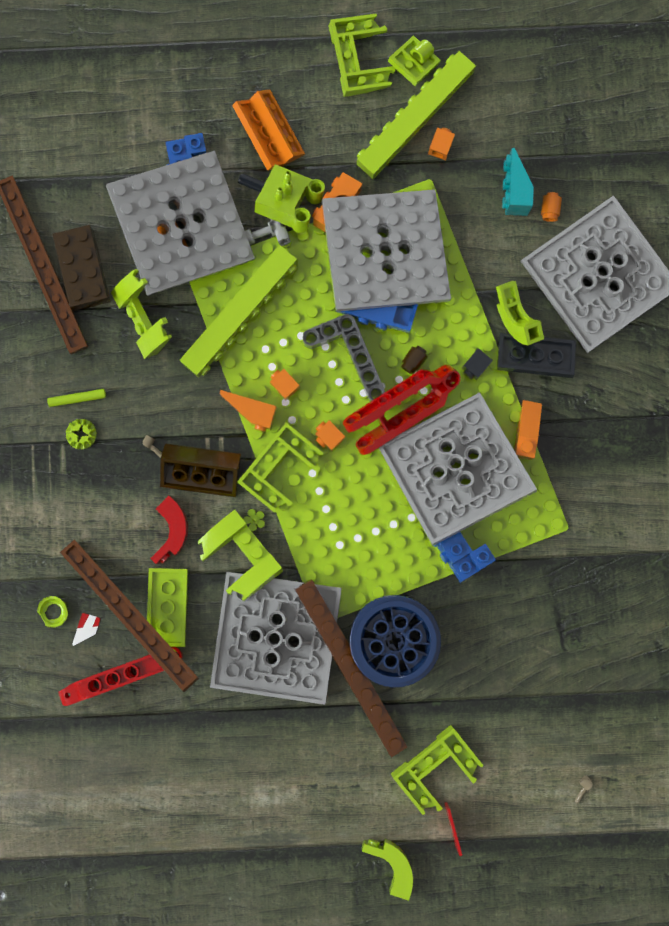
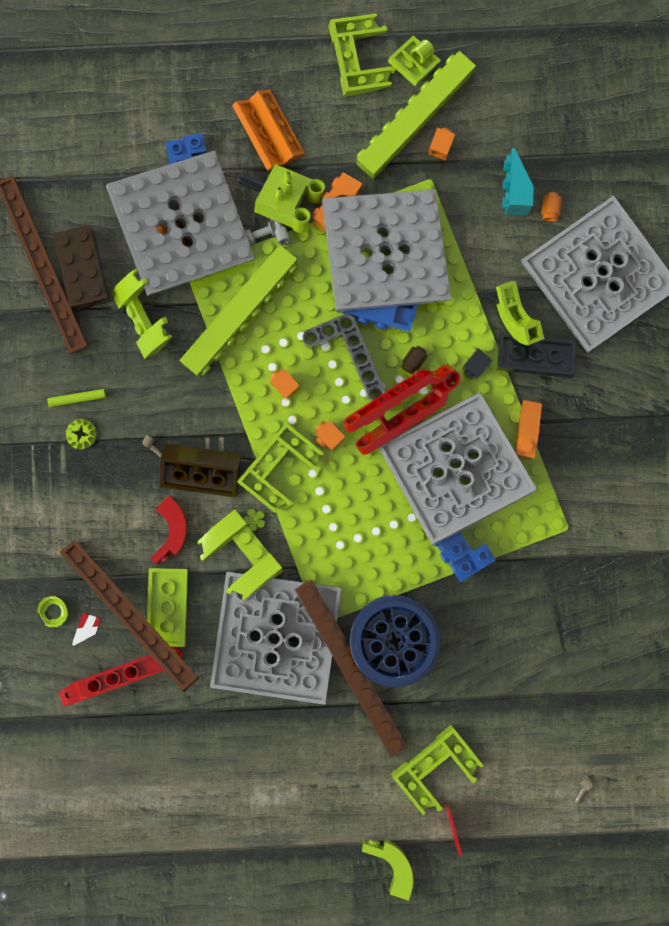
(254, 411): orange slope -> none

